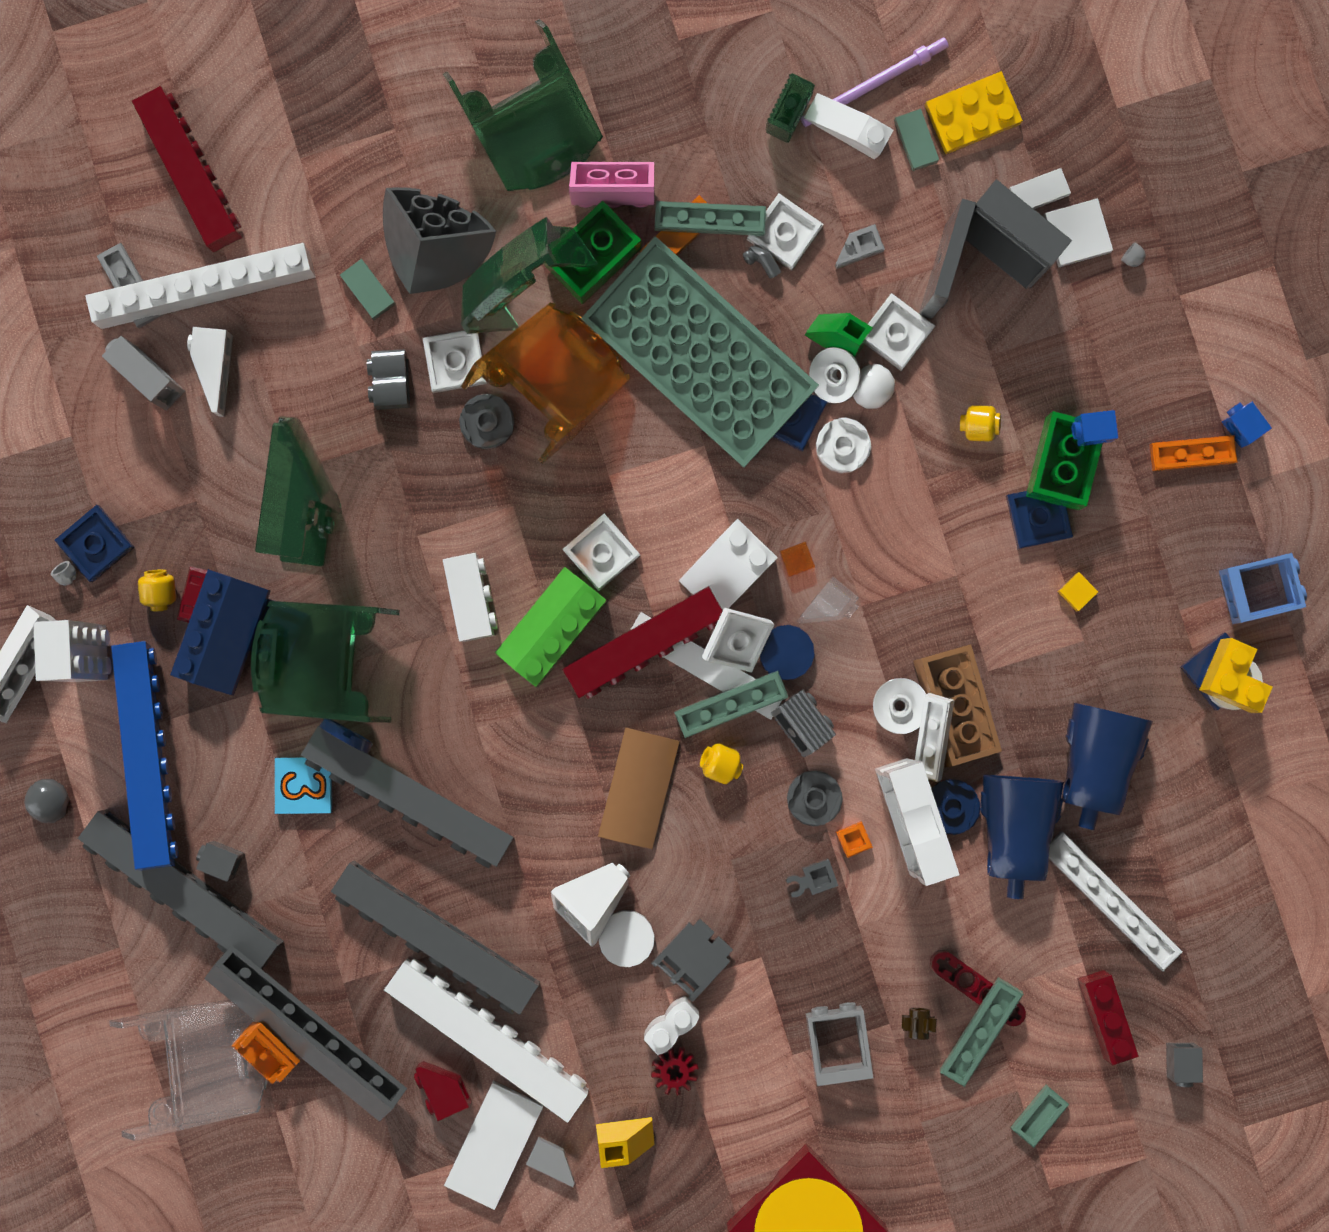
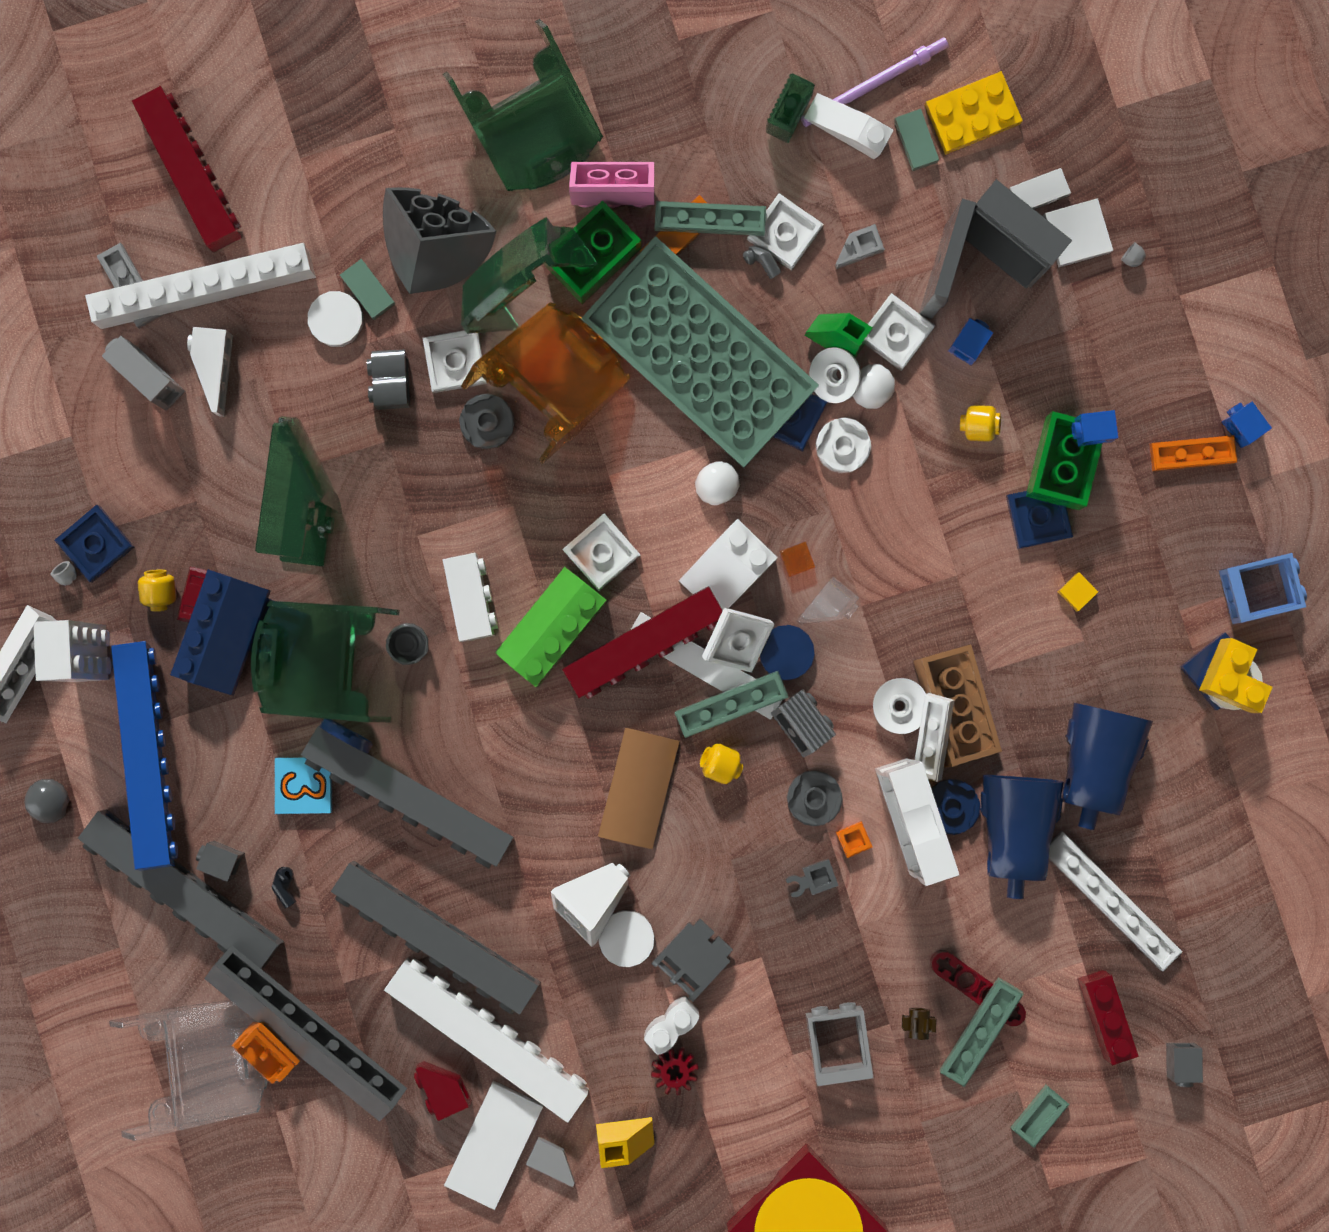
(281, 886): none -> black arm
(335, 319): none -> white tile
(407, 643): none -> dark grey hair
(717, 483): none -> white hair
(971, 340): none -> blue brick

